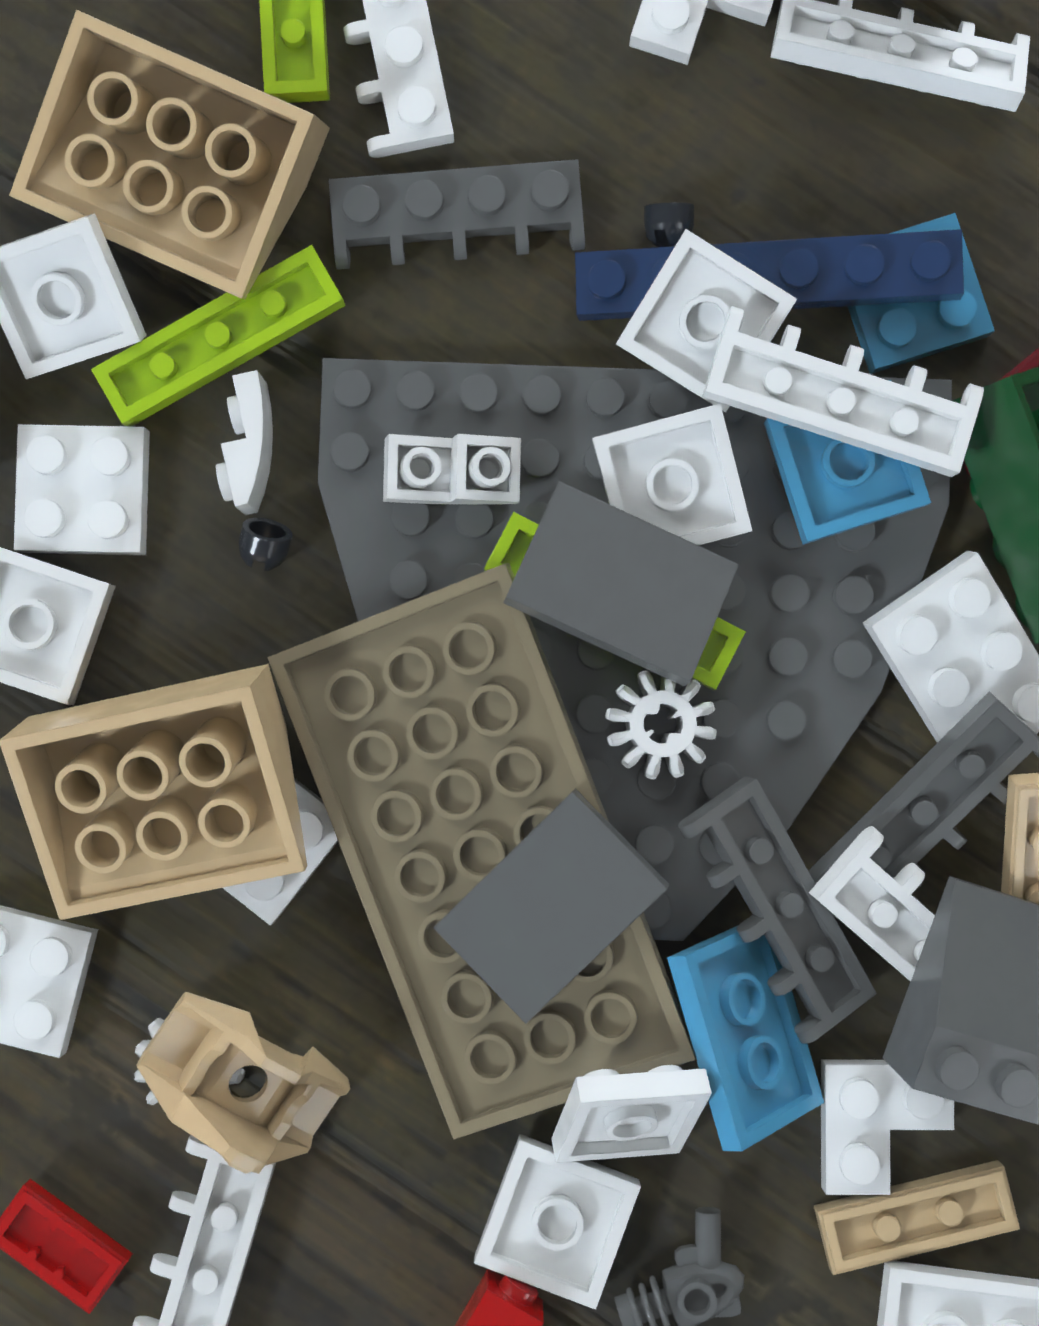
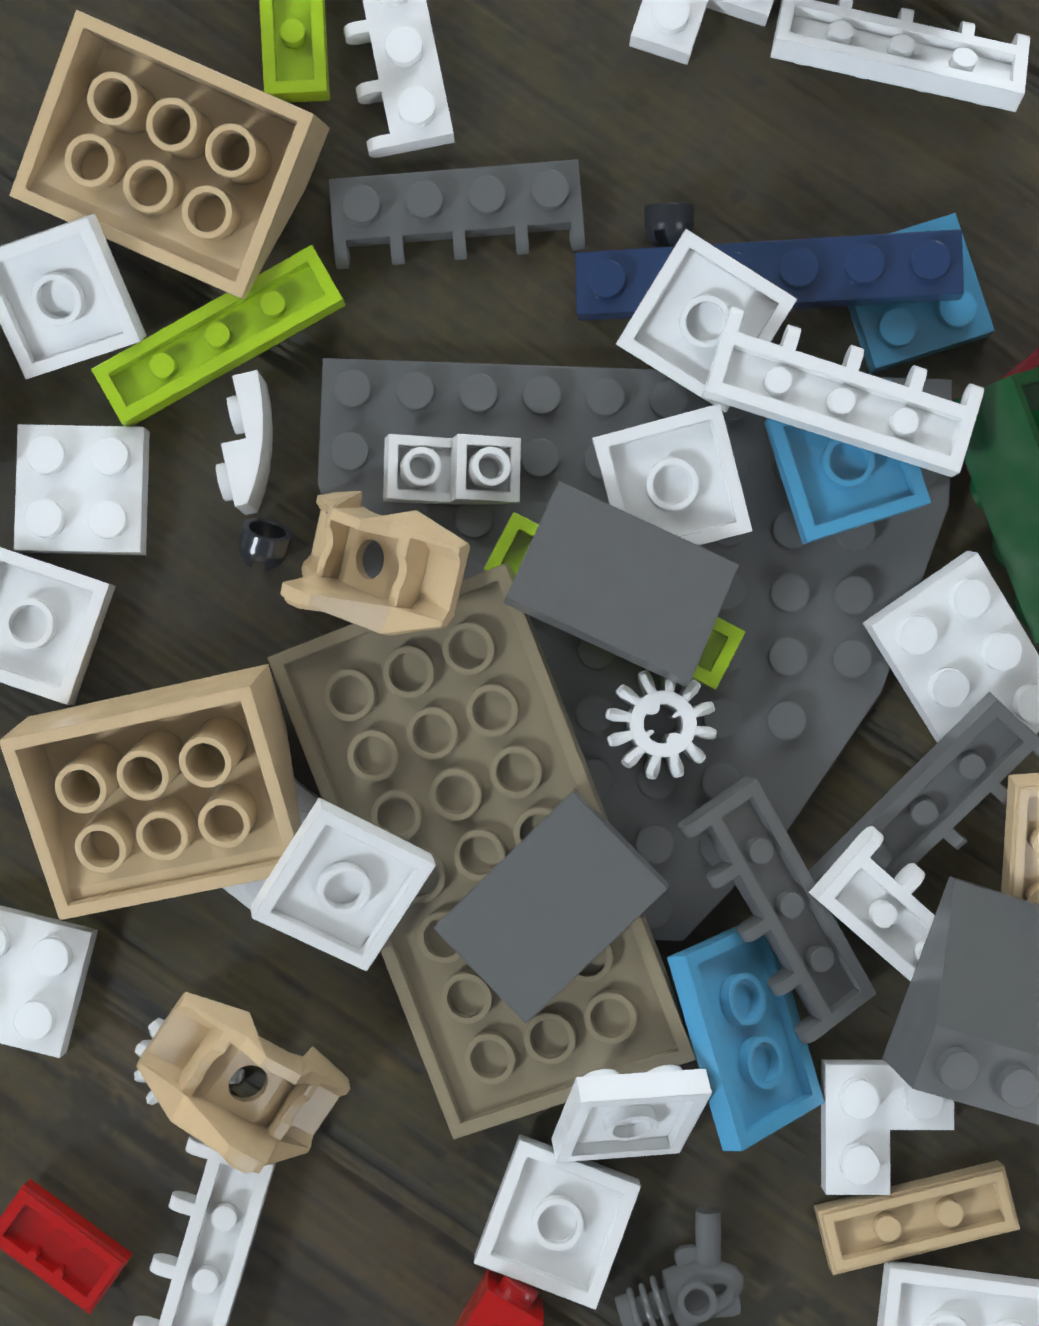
(342, 885): none -> white plate
(417, 578): none -> tan piece

